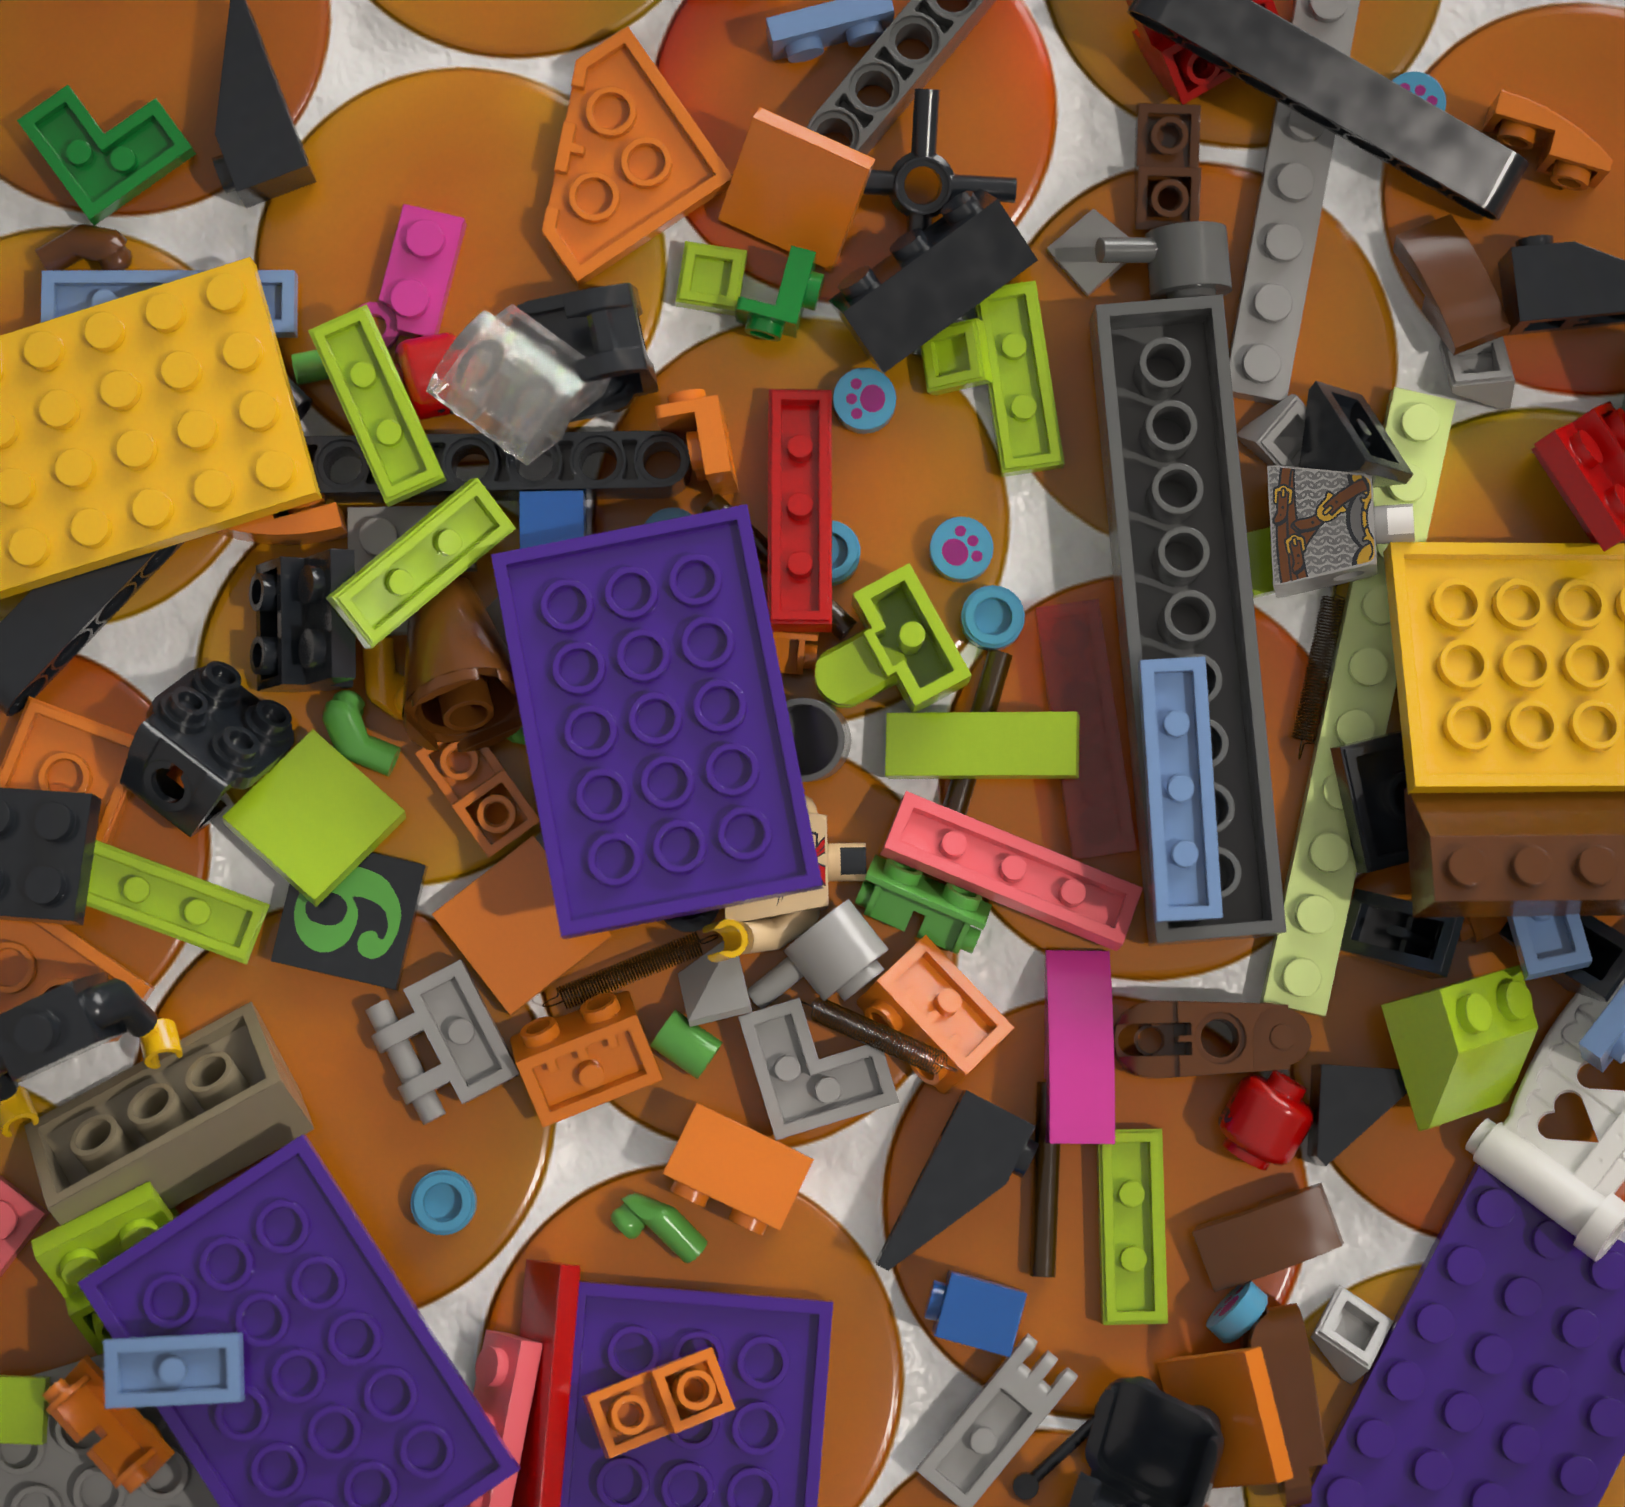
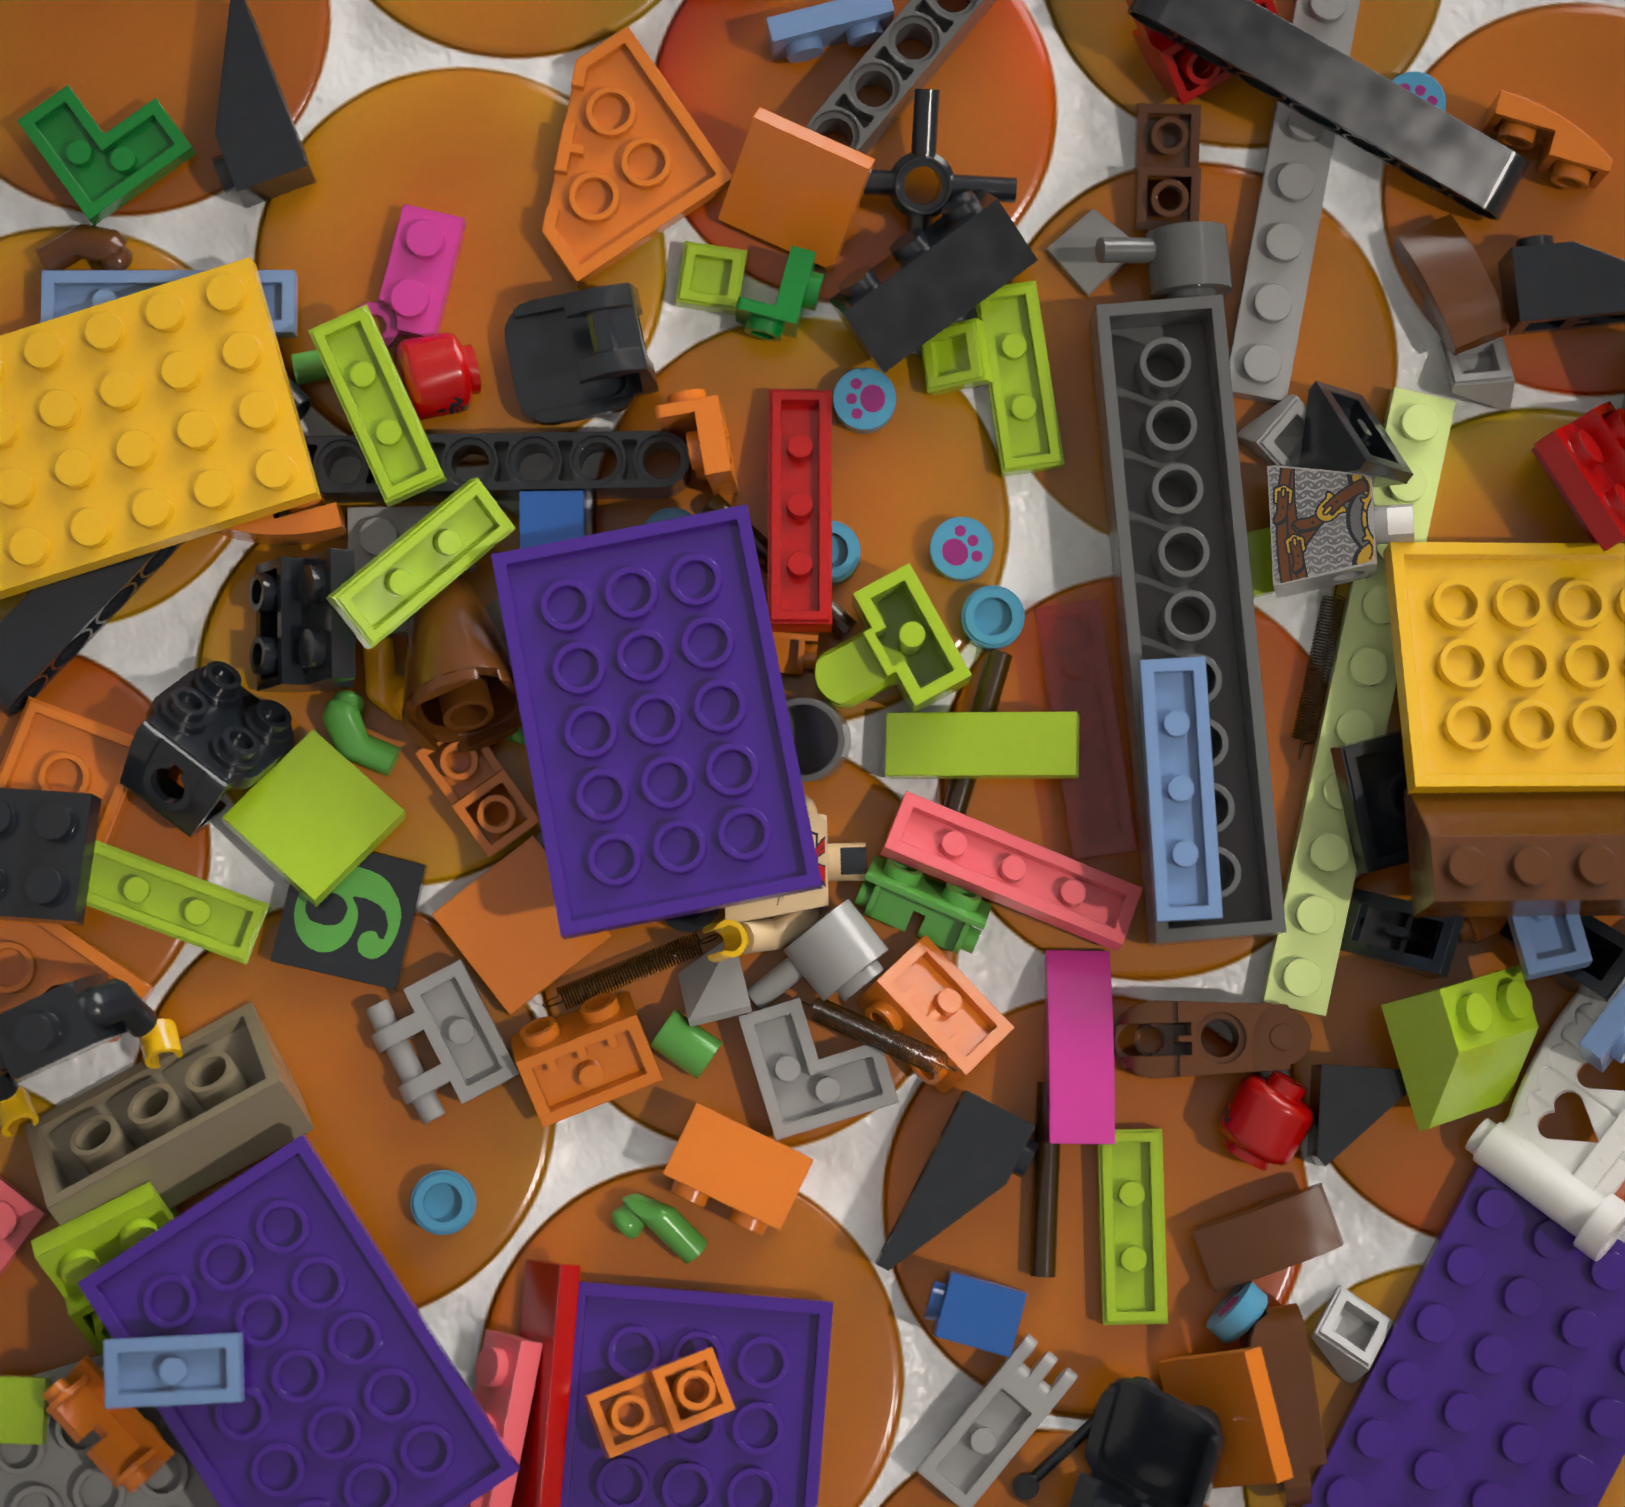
(513, 382): clear brick -> none

